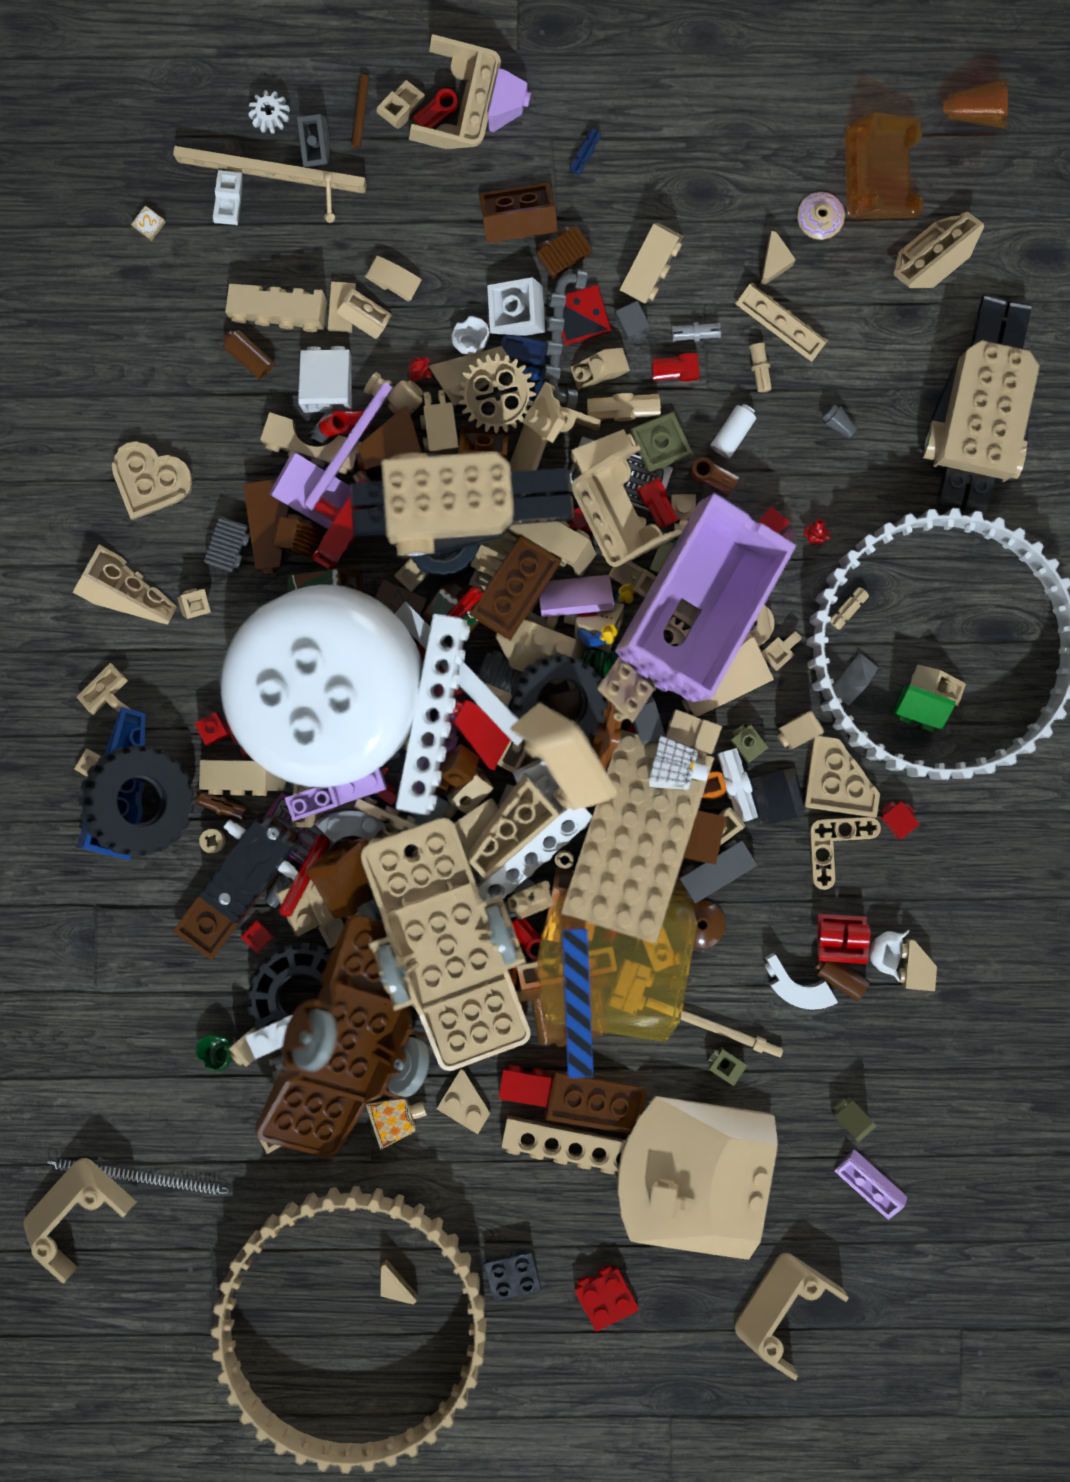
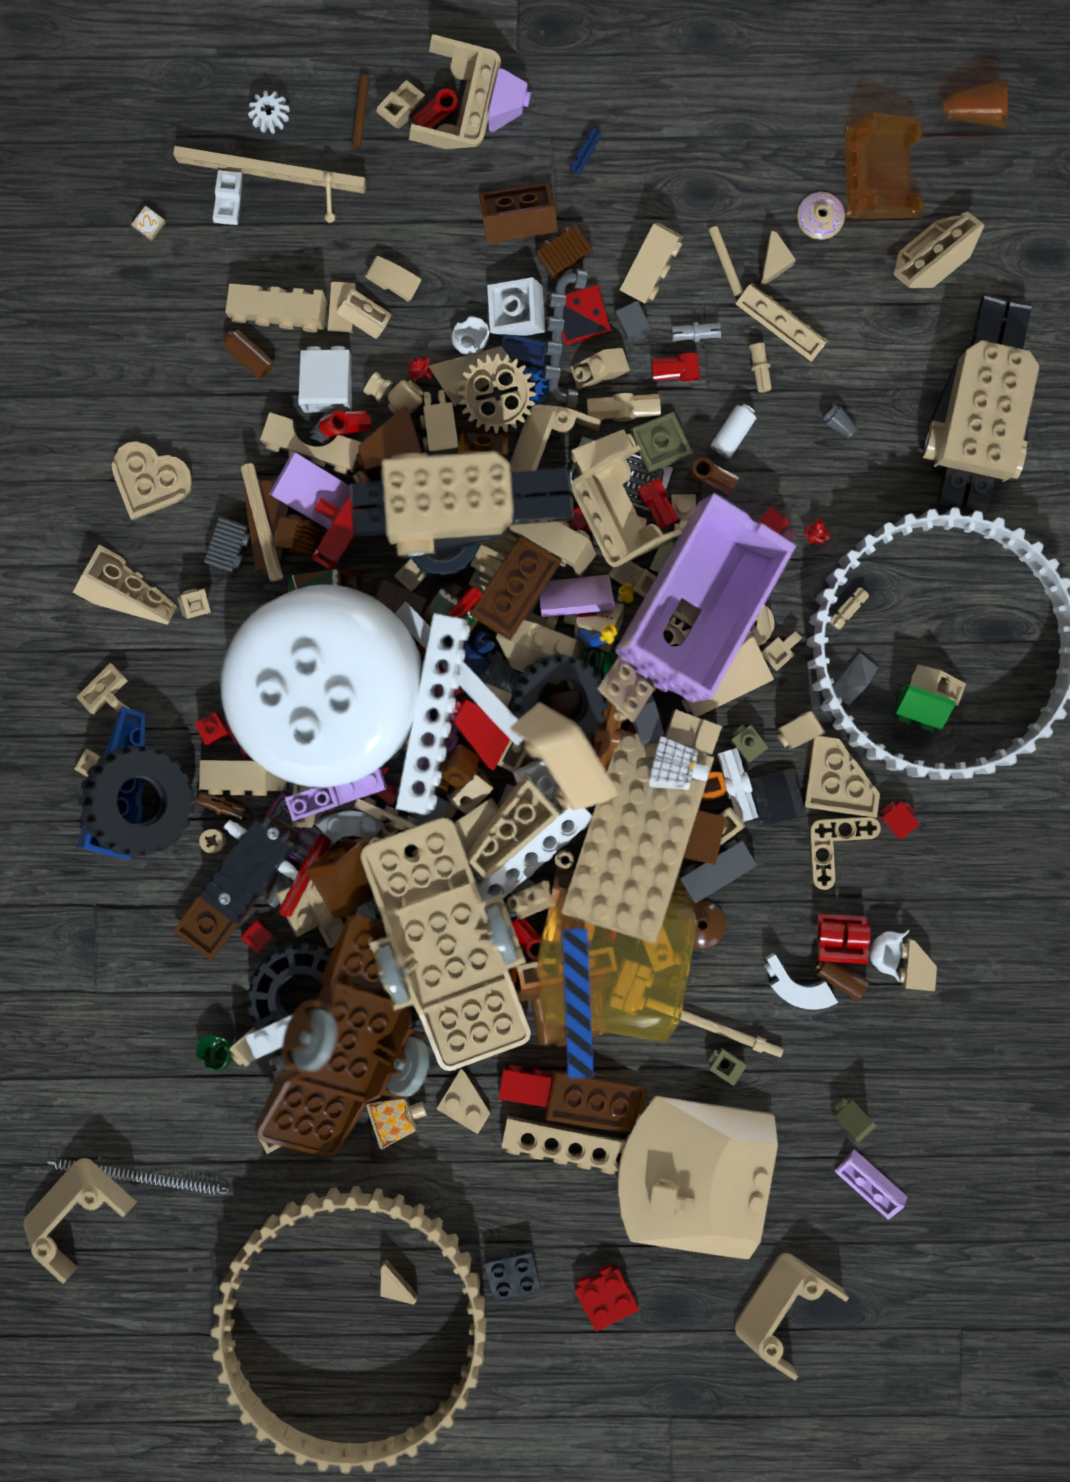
(261, 522): none -> tan axle
(314, 140): dark grey slope -> none
(348, 446): lavender tile -> none
(476, 654): none -> dark blue brick
(545, 414): tan wing -> none
(726, 261): none -> tan bar

